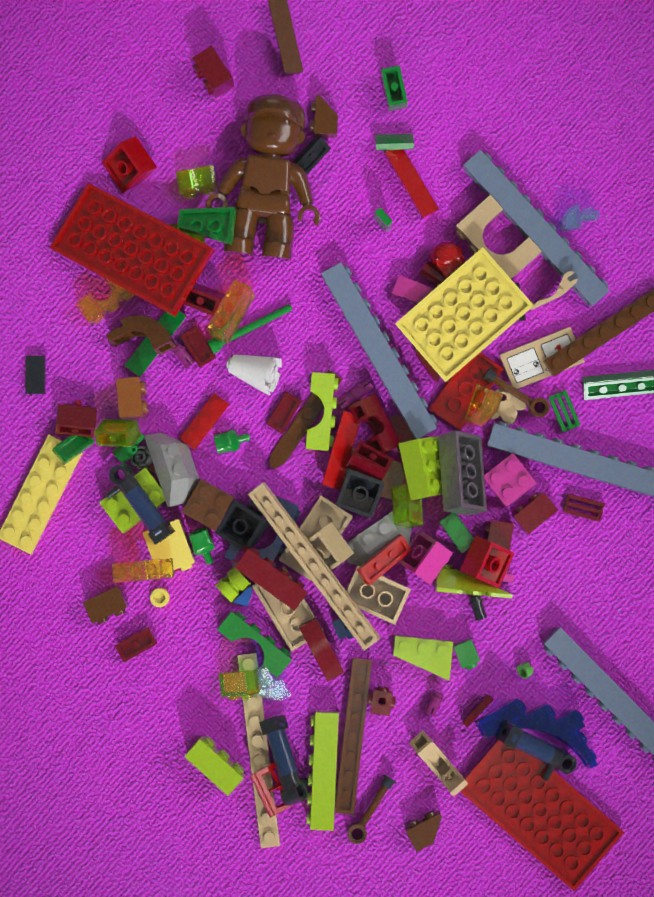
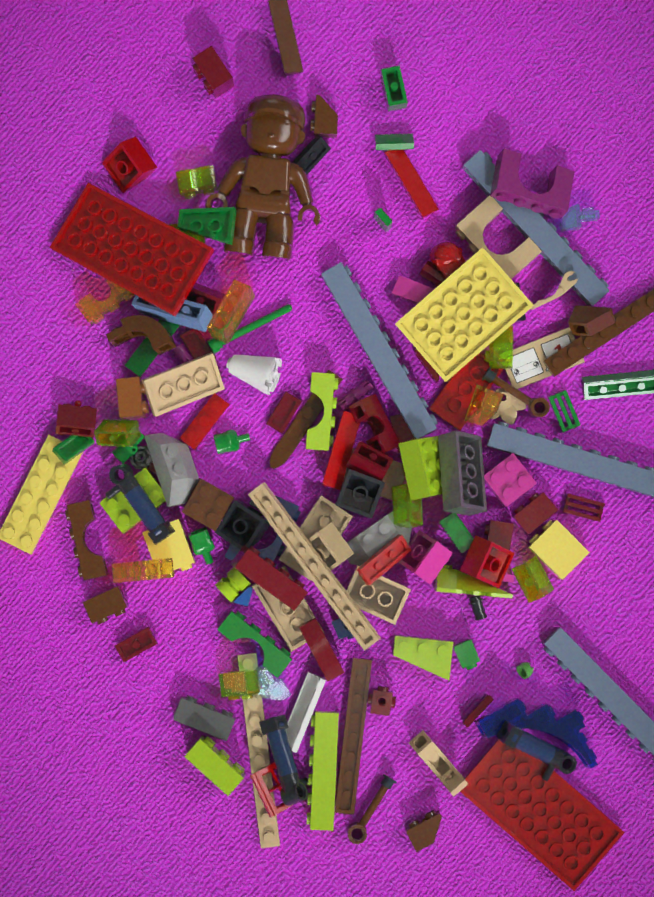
(35, 375): black tile -> none
(91, 564): none -> reddish brown arch
(159, 597): light yellow tile -> none
(183, 384): none -> tan plate
(190, 314): none -> medium blue brick
(204, 717): none -> dark grey brick
(304, 709): none -> white fence
(434, 703): magenta pin -> none
(501, 351): none -> clear neon green brick
(508, 188): none -> magenta arch
(532, 579): none -> clear neon green brick
(558, 549): none -> light yellow brick
(590, 320): none -> reddish brown slope

